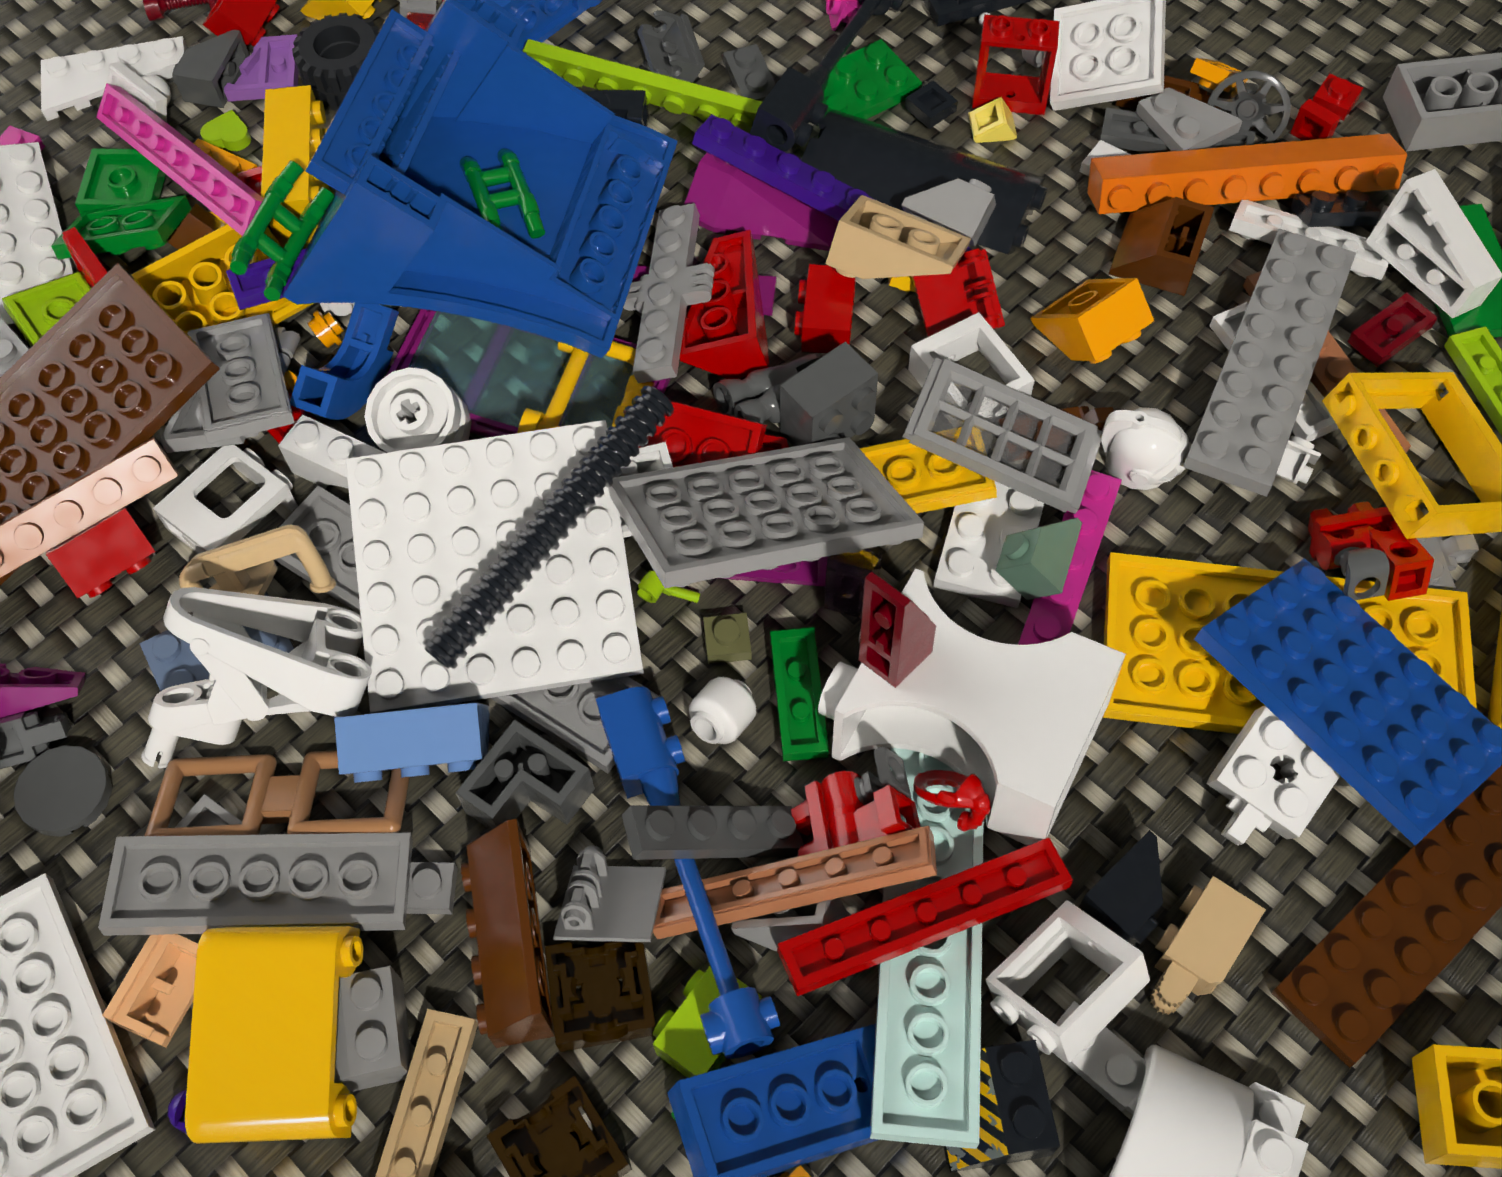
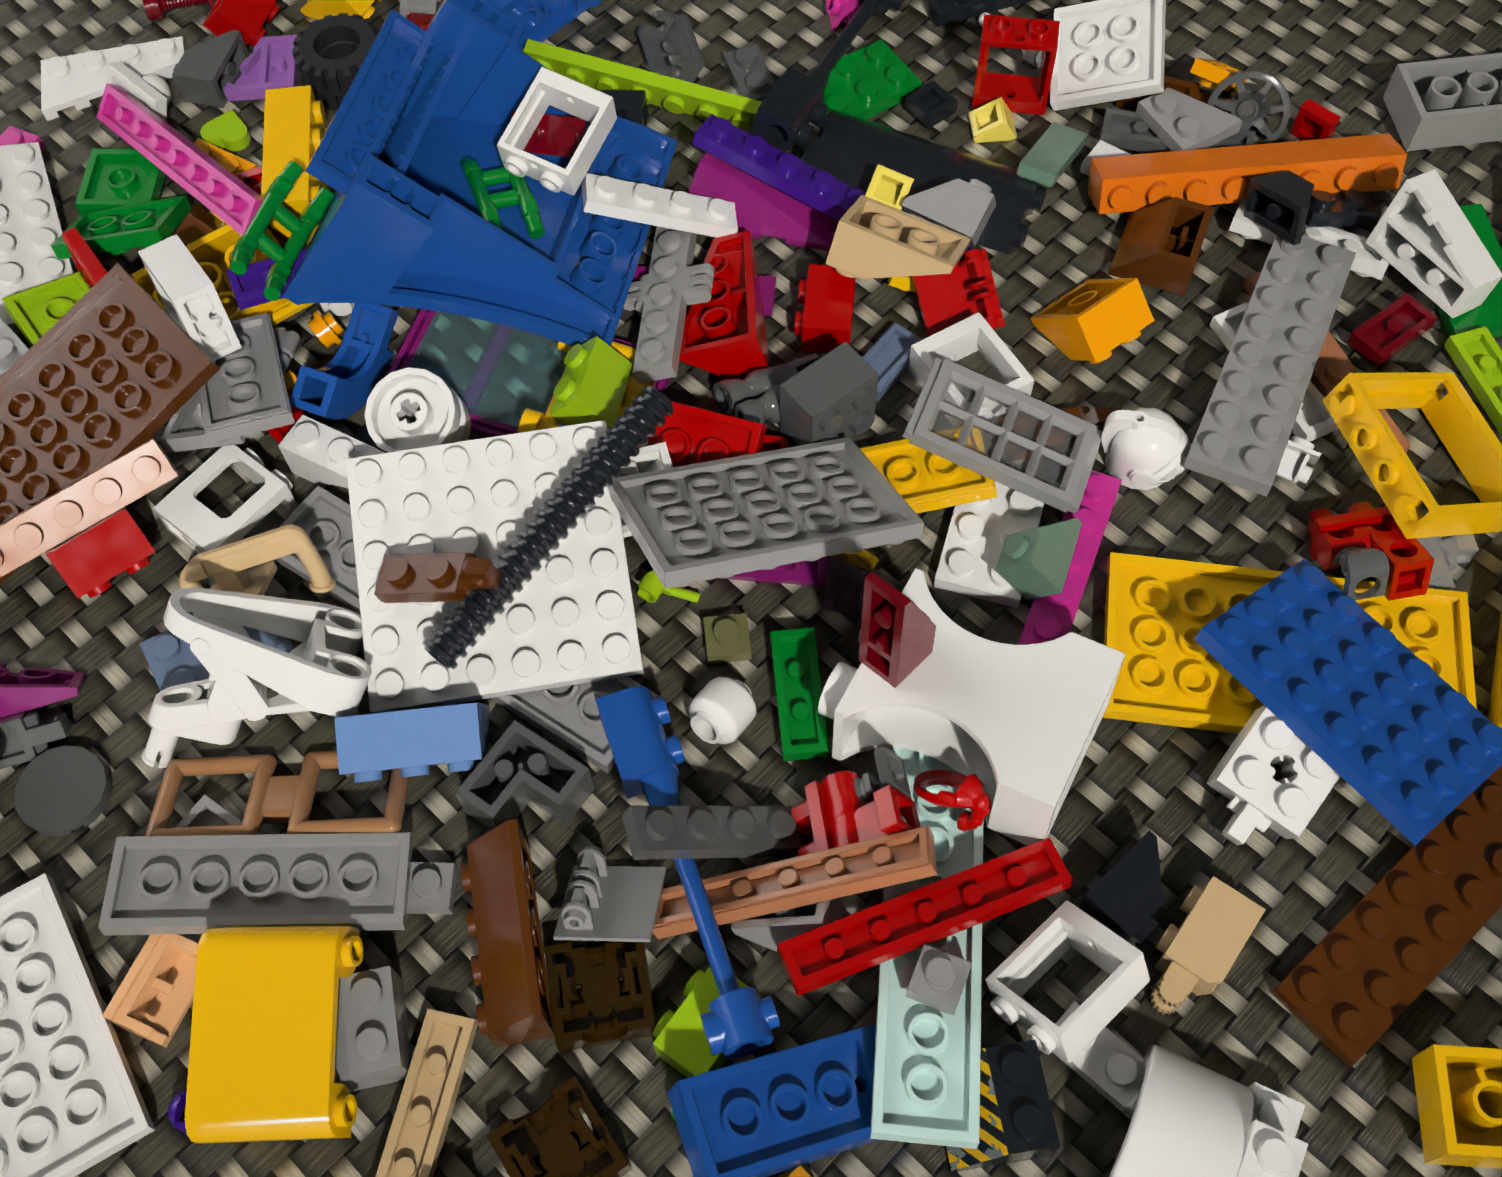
(190, 296): none -> white window
(434, 577): none -> reddish brown hinge
(557, 135): none -> dark red plate
(570, 97): none -> white window
(591, 384): none -> lime piece
(658, 206): none -> white plate
(889, 187): none -> light yellow slope
(890, 356): none -> sand blue tile
(938, 979): none -> light grey plate
(1052, 154): none -> sand green tile
(1280, 203): none -> black slope
(1338, 95): red plate -> none

